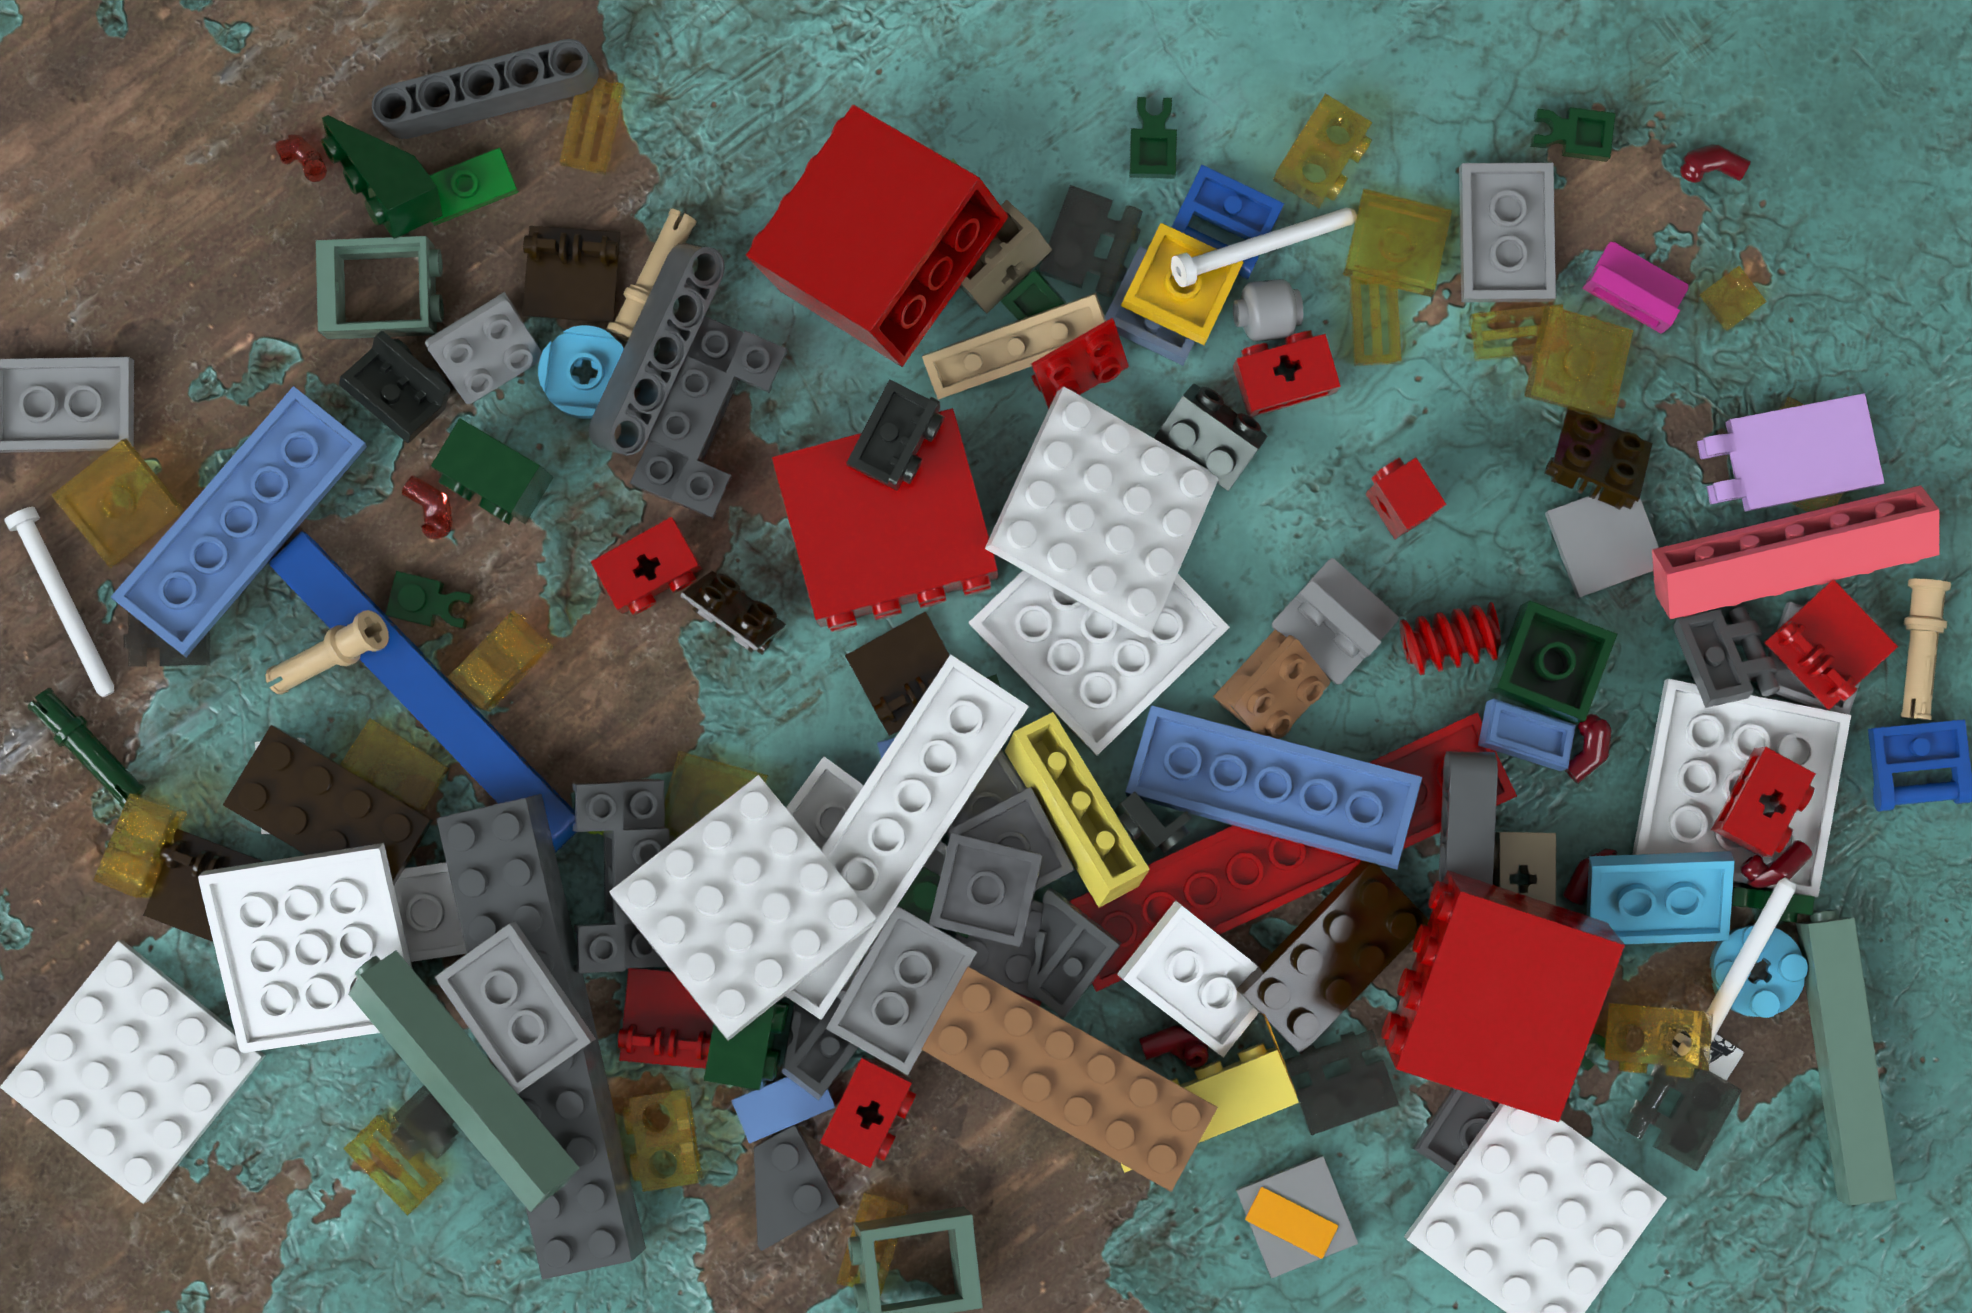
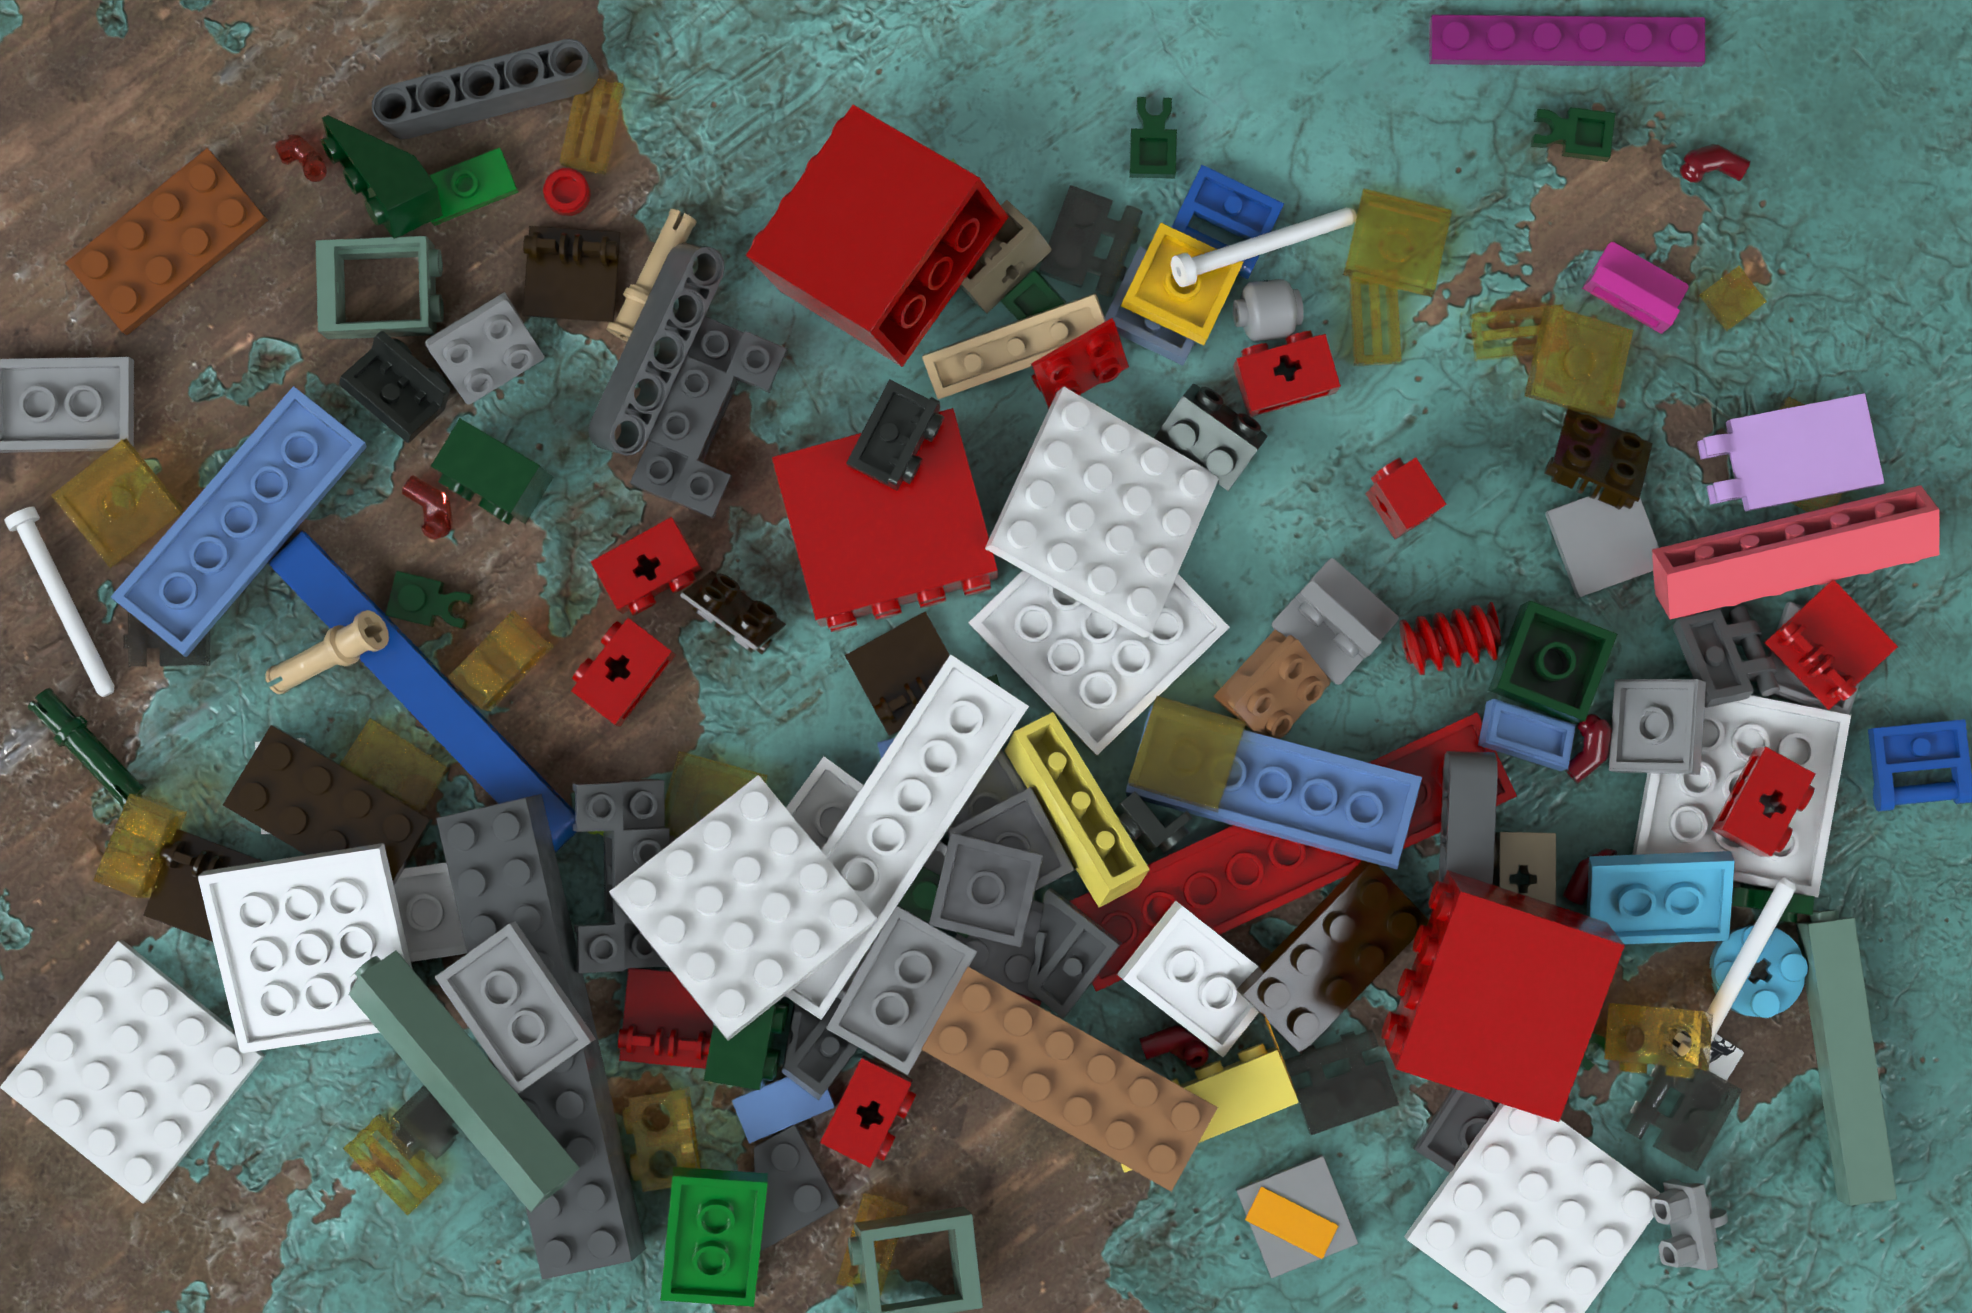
(166, 241): none -> dark orange plate
(567, 192): none -> red tile
(569, 352): medium azure plate -> none
(646, 663): none -> red brick
(713, 1236): none -> green plate
(1187, 753): none -> clear yellow tile
(1316, 148): clear yellow brick -> none
(1507, 232): light grey plate -> none
(1567, 40): none -> magenta plate
(1657, 726): none -> light grey tile
(1691, 1223): none -> light grey hips
(1786, 865): dark red arm -> none
(1924, 626): tan pin -> none

